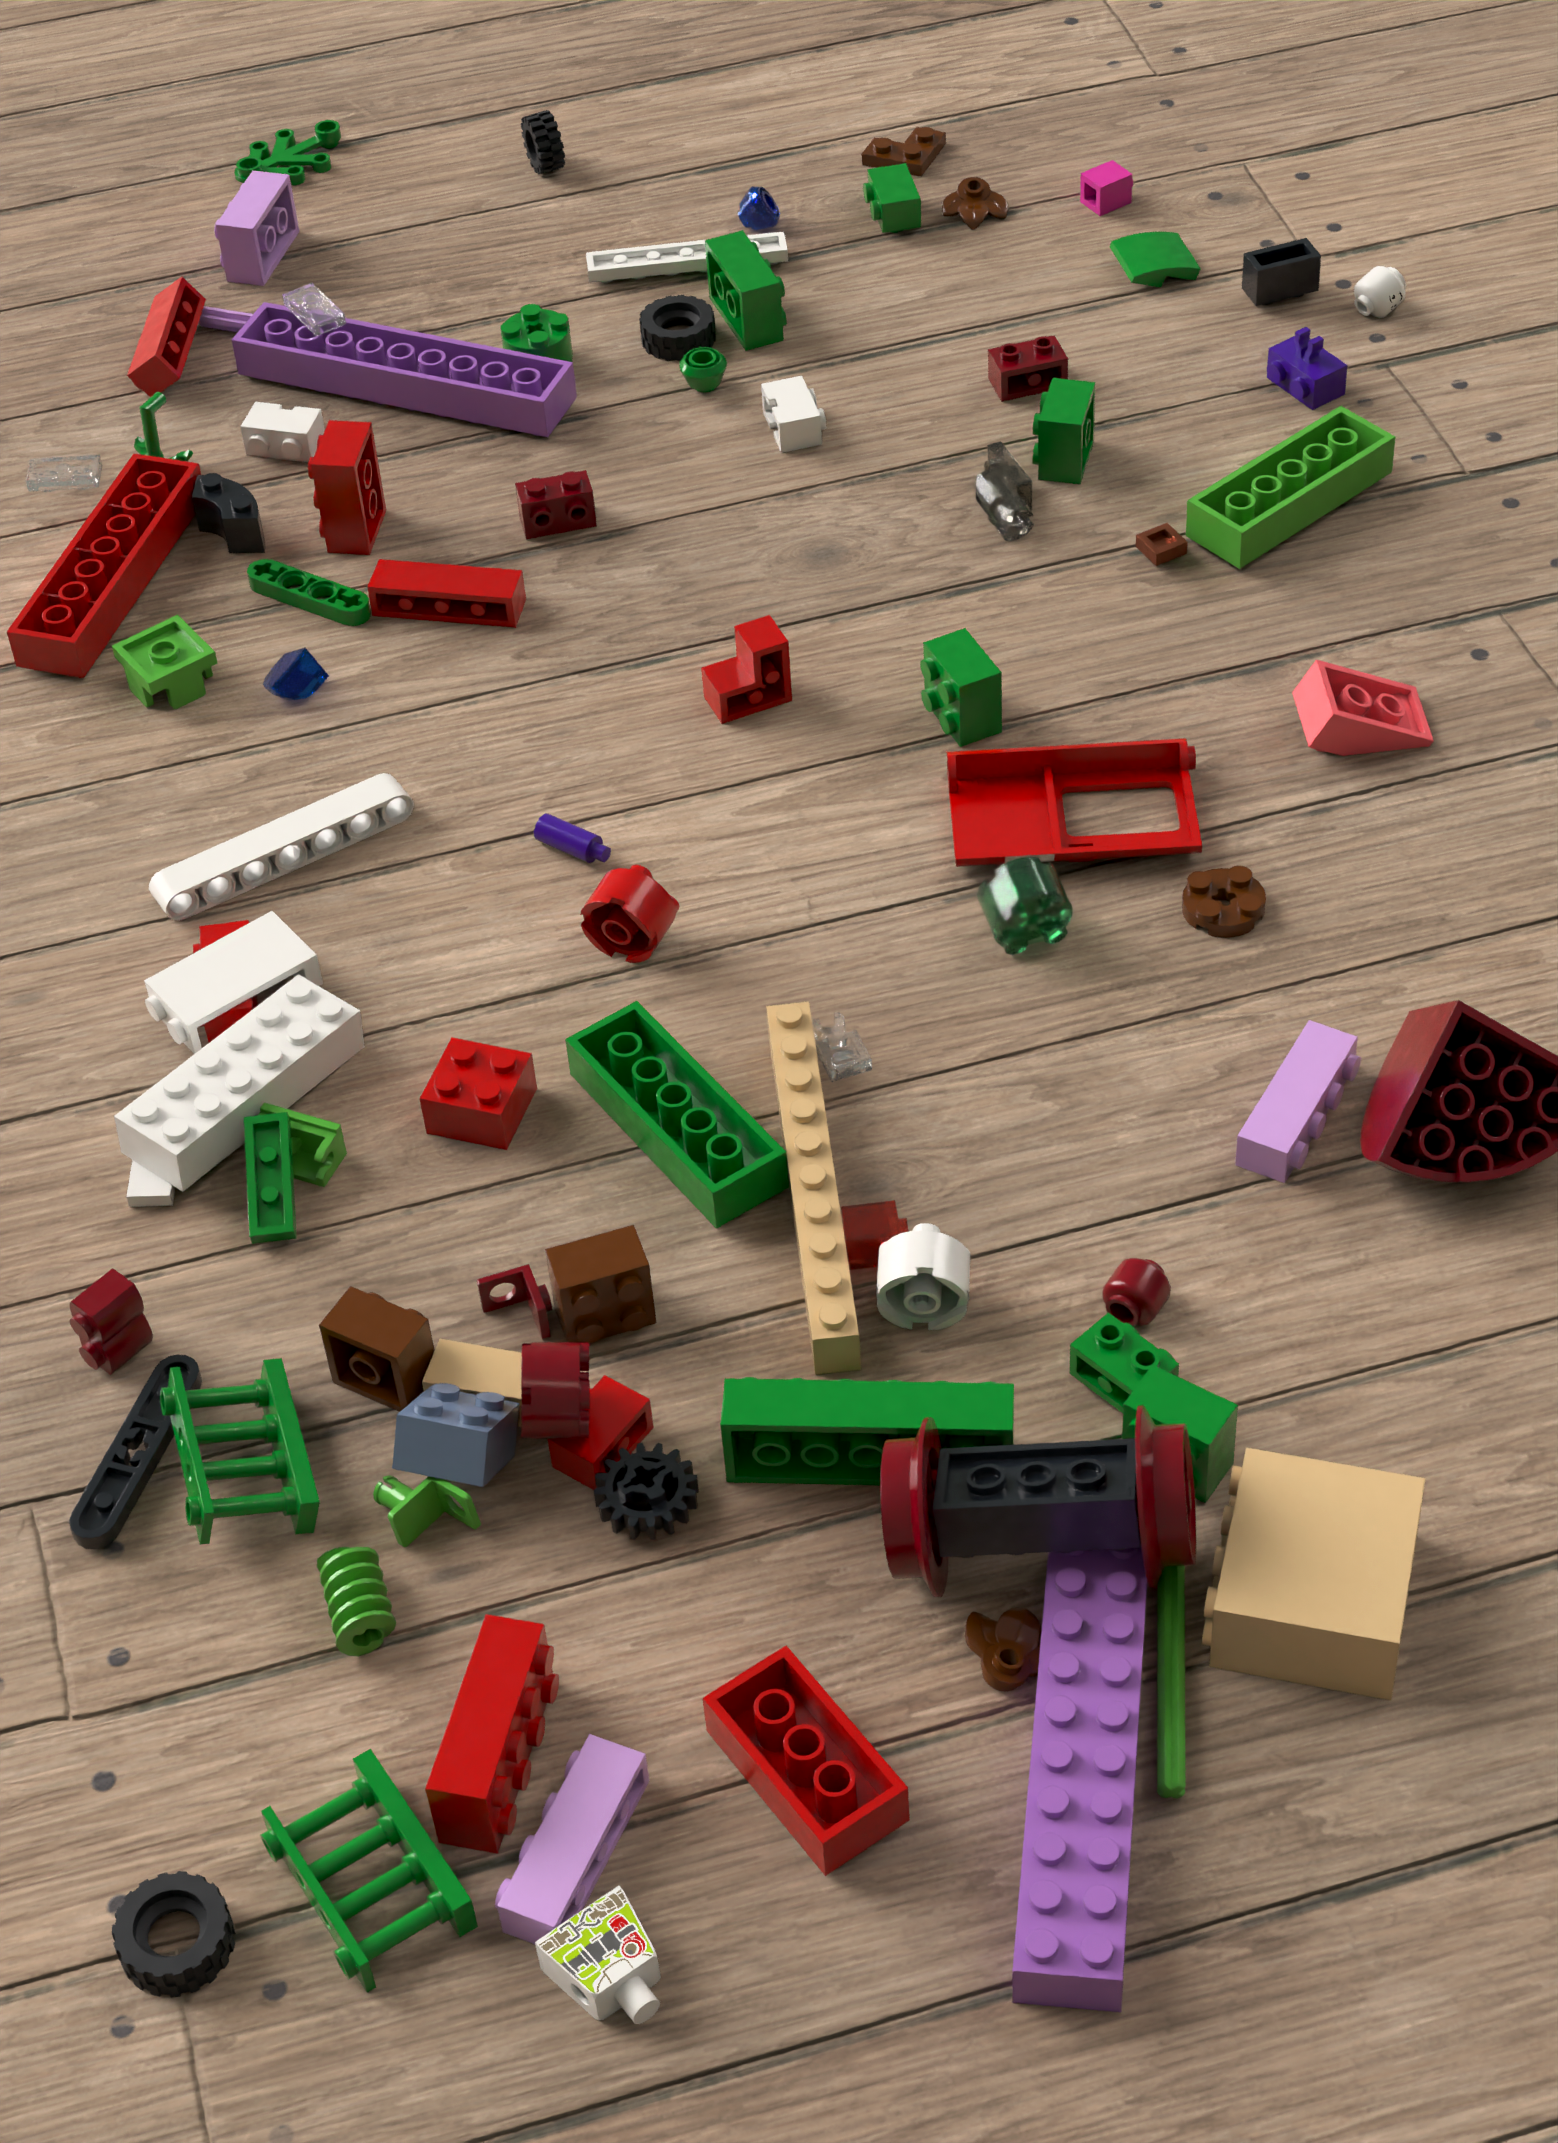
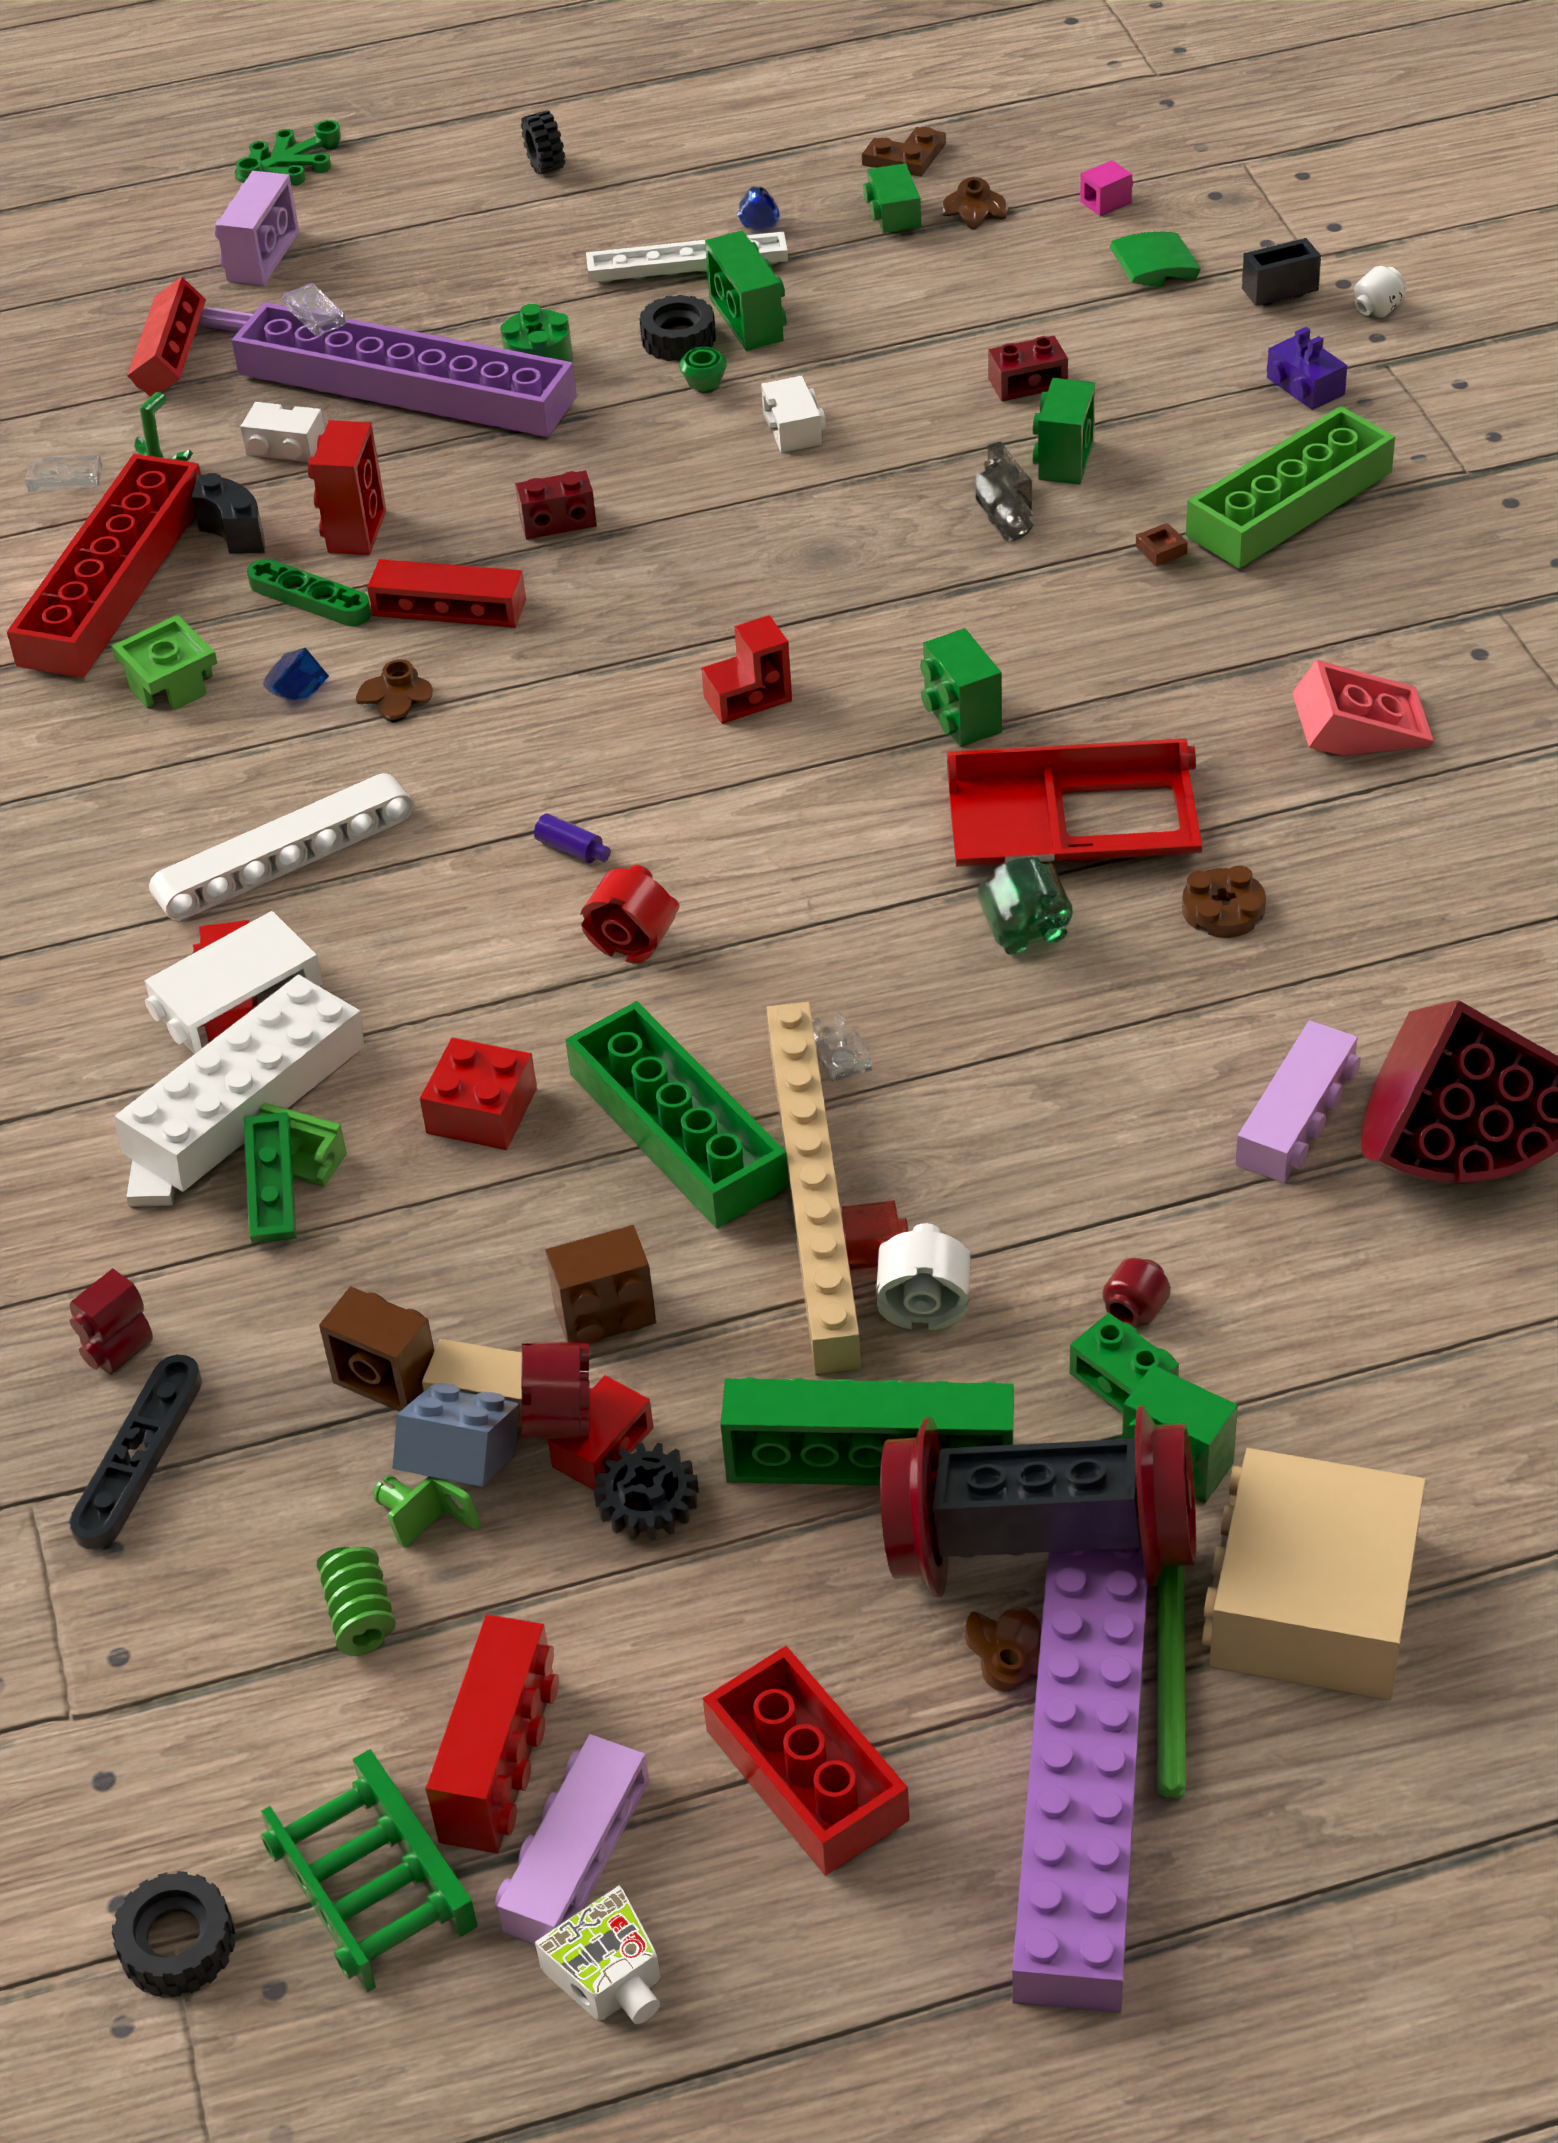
(278, 1426): green fence -> none
(395, 690): none -> reddish brown plate
(524, 1289): dark red bracket -> none

